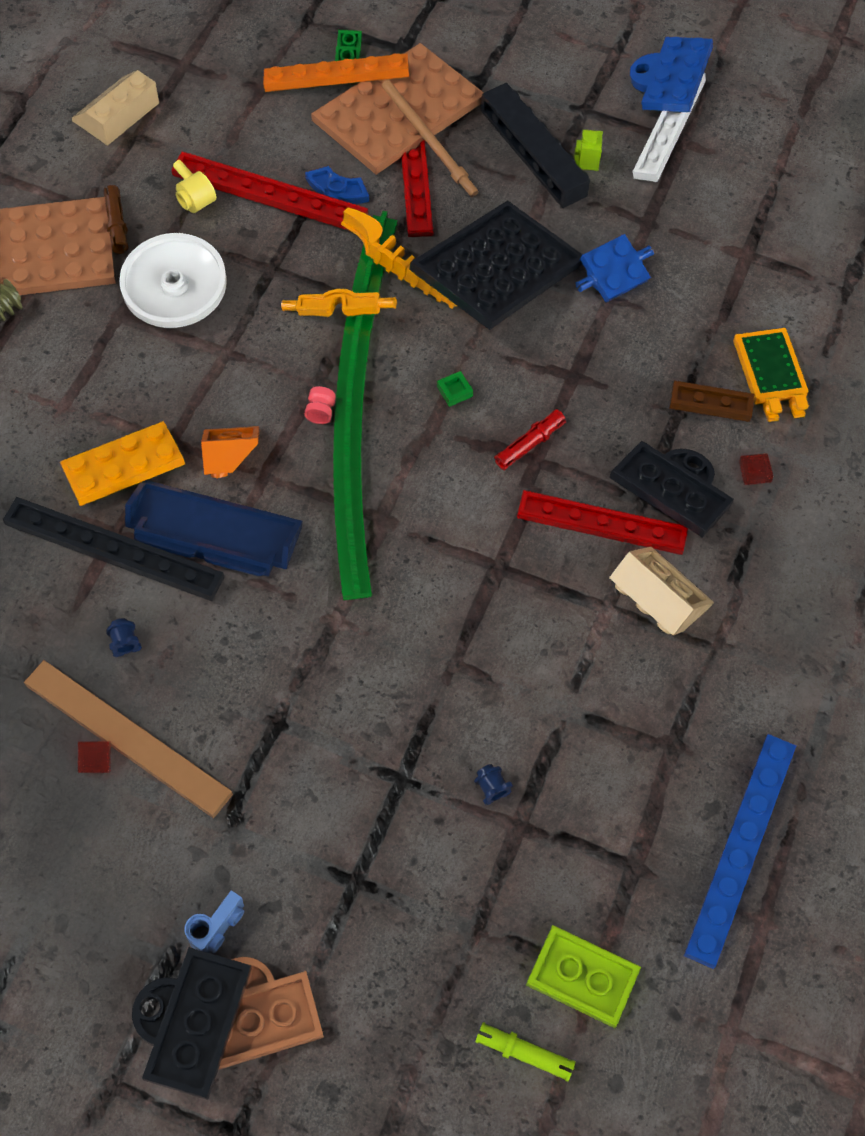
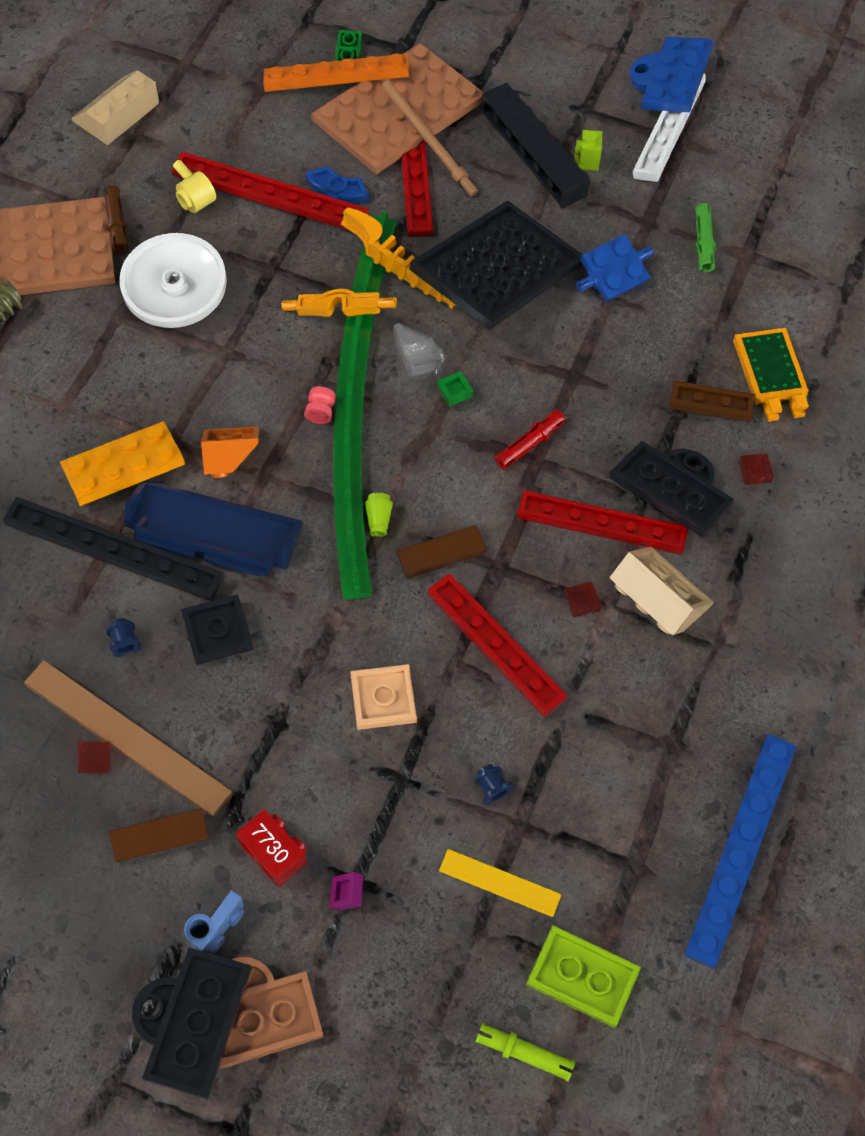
(158, 834): none -> reddish brown tile
(217, 629): none -> black plate
(272, 847): none -> red brick
(346, 891): none -> magenta plate
(378, 513): none -> lime cone
(383, 697): none -> light nougat tile
(417, 352): none -> clear slope
(441, 551): none -> reddish brown tile
(497, 645): none -> red plate
(500, 882): none -> yellow sticker
(582, 599): none -> clear red tile
(705, 244): none -> bright green pin

